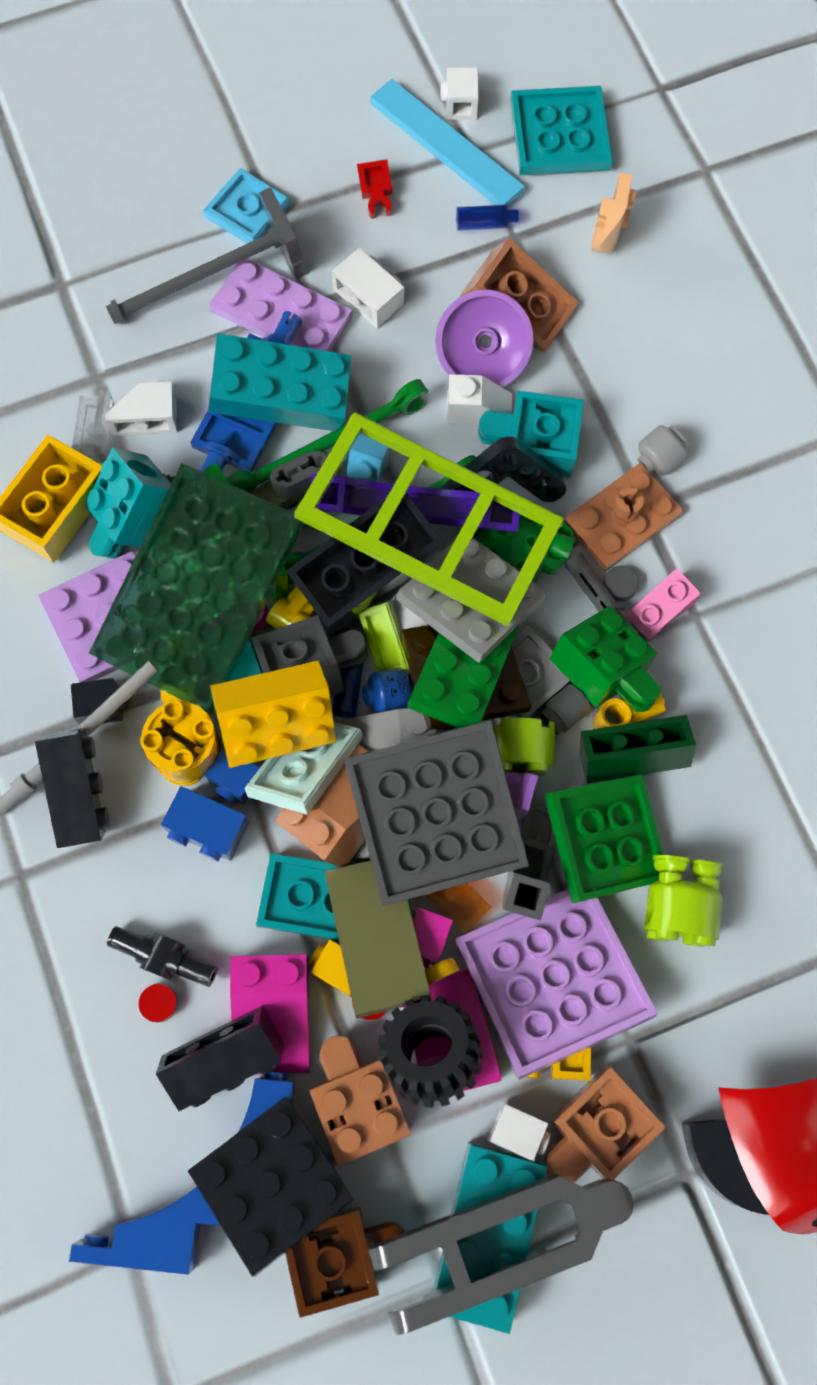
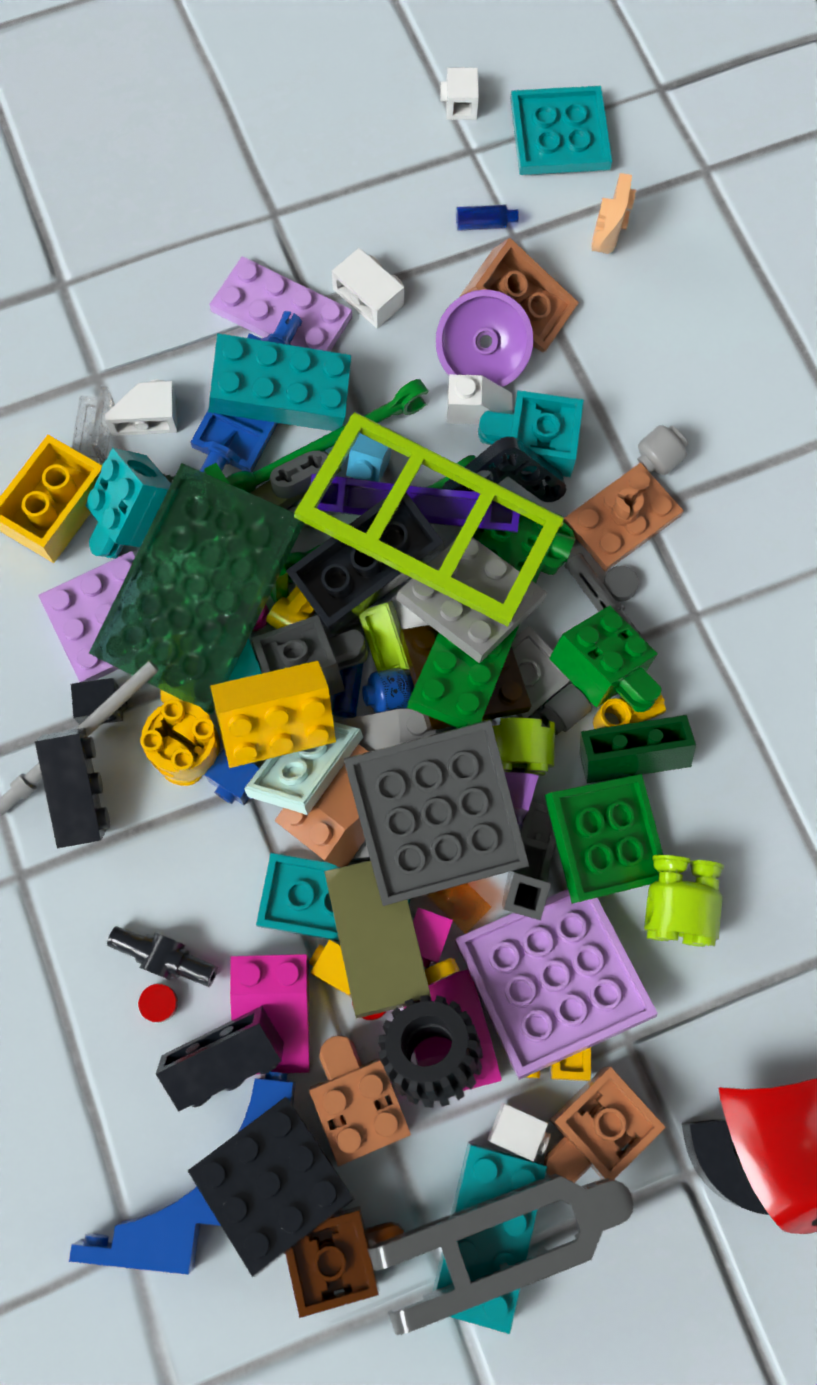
(205, 824): blue brick -> none
(240, 207): medium azure tile -> none
(279, 235): dark grey tile -> none
(375, 184): red plate -> none
(447, 144): medium azure tile -> none
(663, 604): bright pink plate -> none

